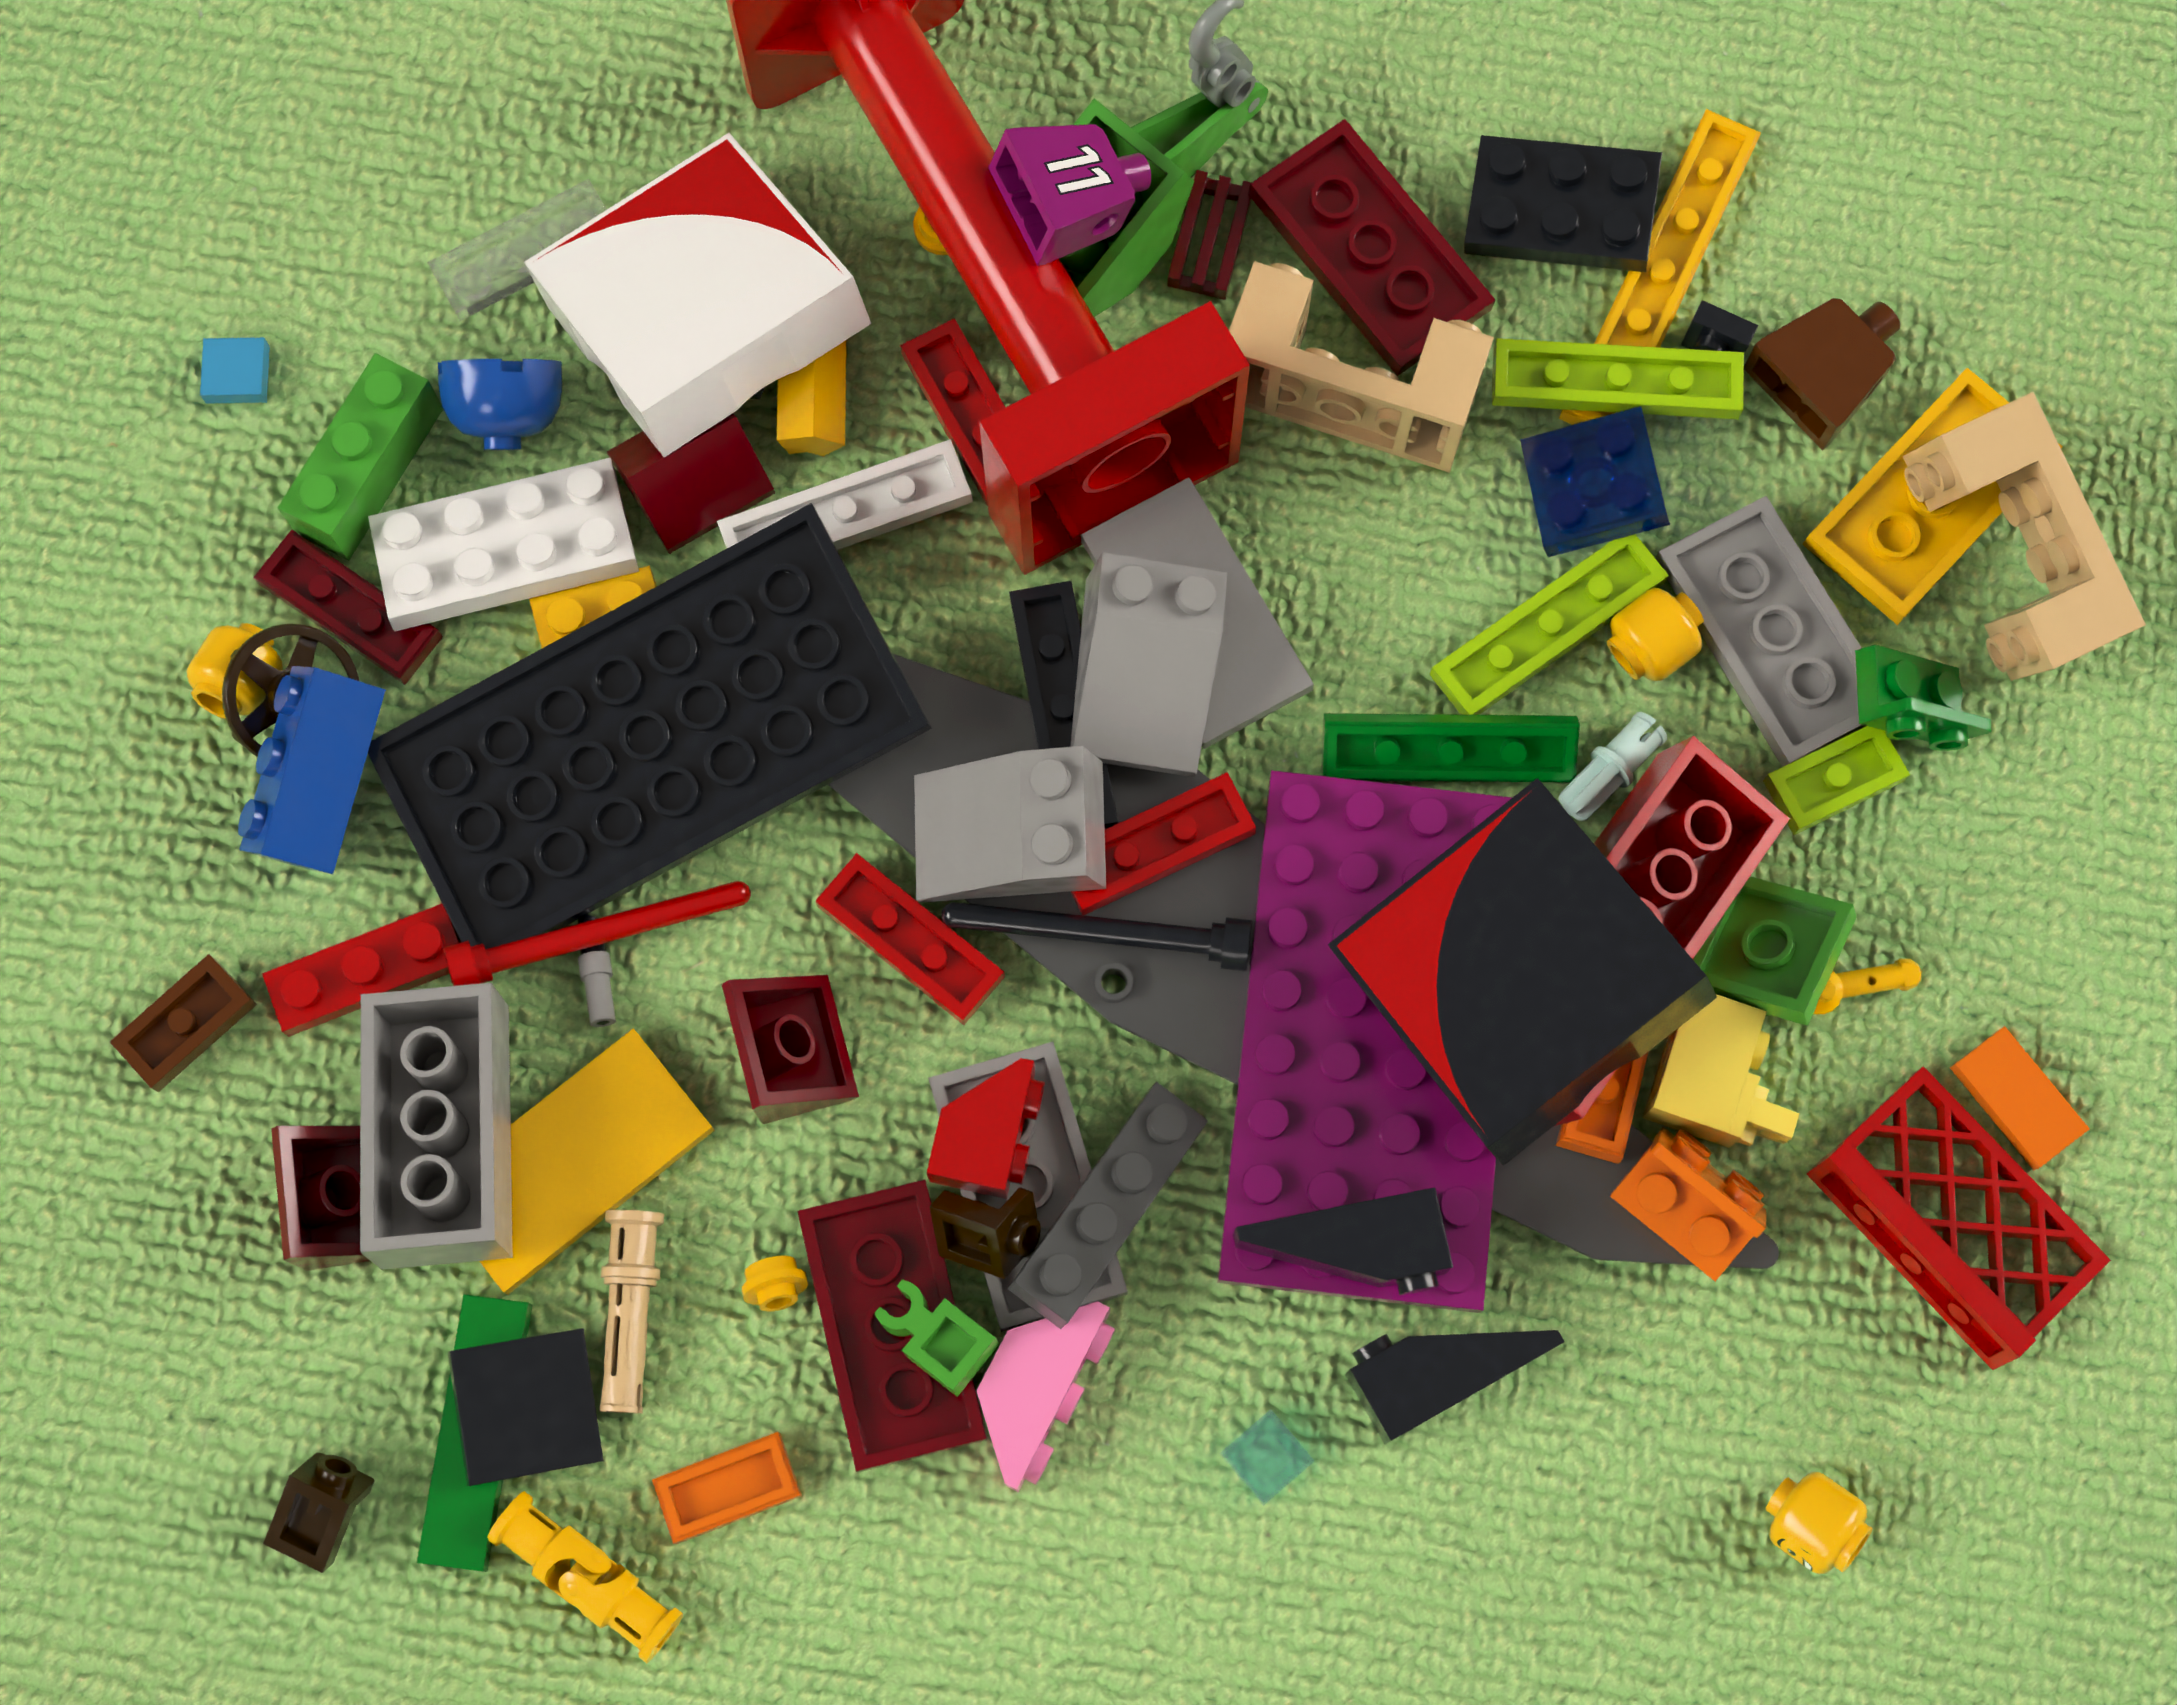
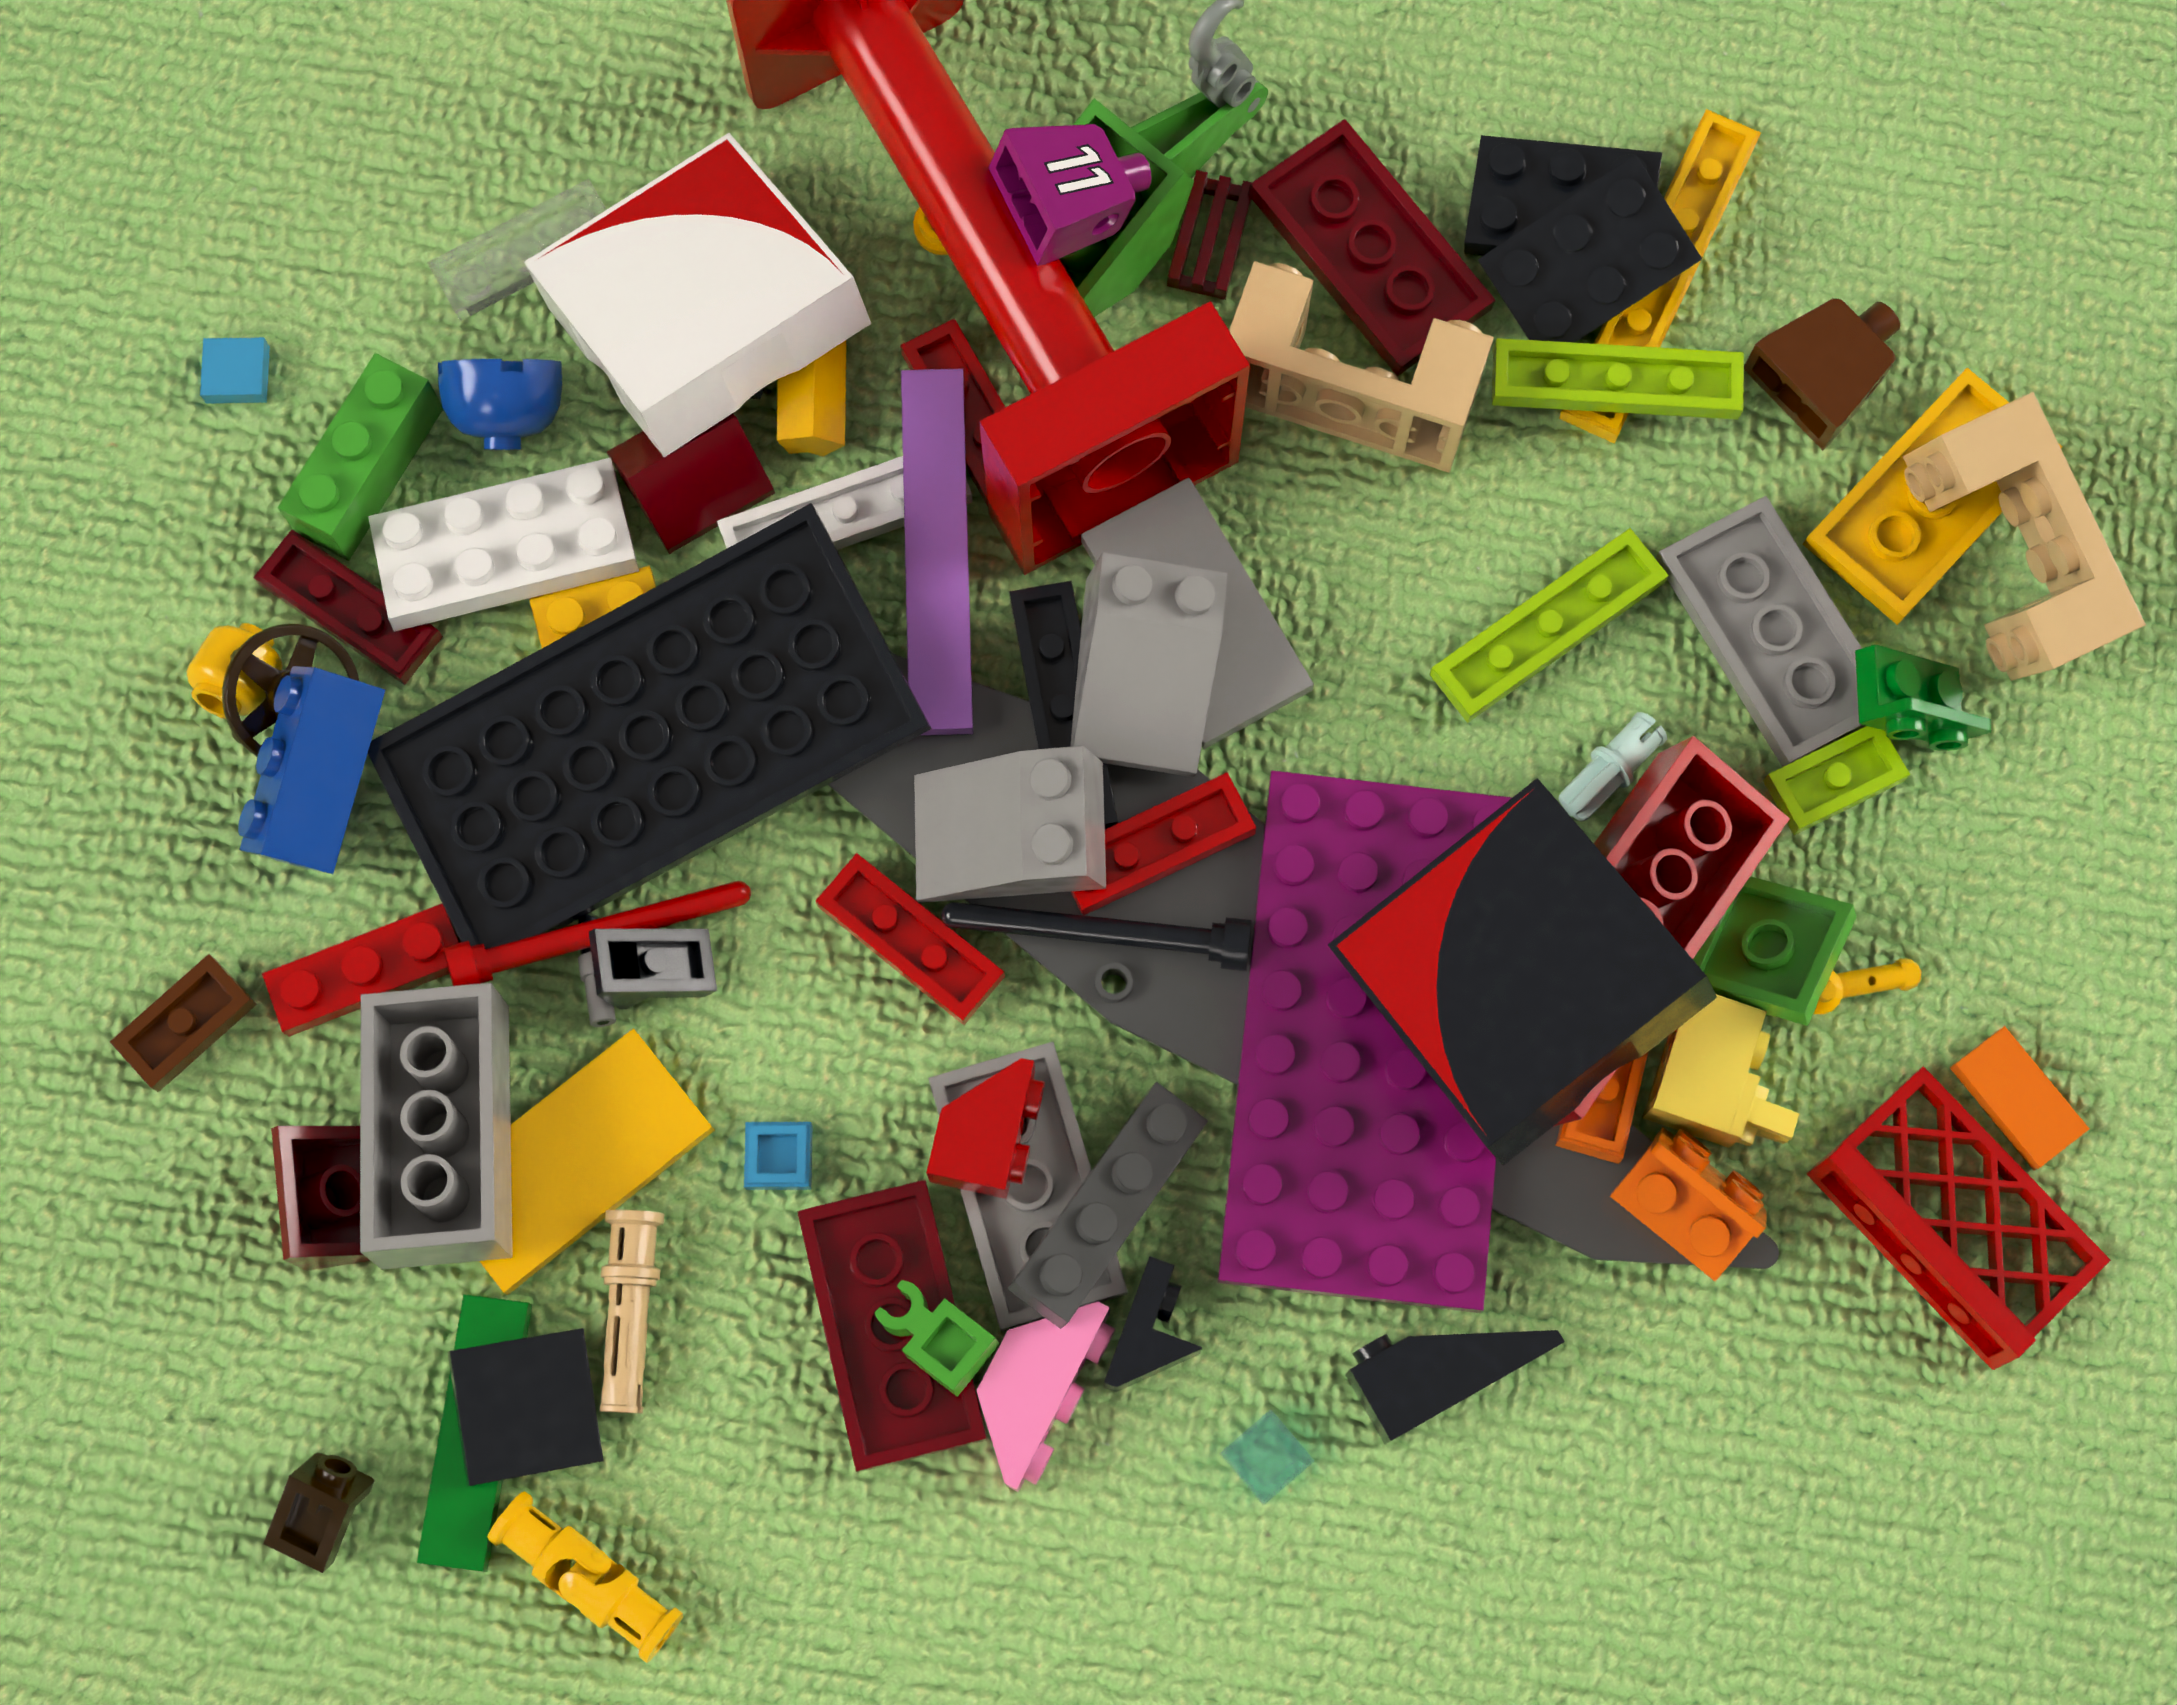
(651, 964): none -> slope
(726, 1488): orange tile -> none
(774, 1283): yellow plate -> none
(778, 1156): none -> dark azure tile
(789, 1044): dark red slope -> none
(937, 548): none -> medium lavender tile
(984, 1235): dark brown bracket -> none
(1141, 1348): none -> black slope
(1368, 1241): black slope -> none
(1450, 747): green tile -> none
(1591, 256): none -> black plate
(1594, 482): clear blue plate -> none
(1656, 634): yellow head -> none
(1718, 330): black plate -> none
(1818, 1522): yellow head -> none

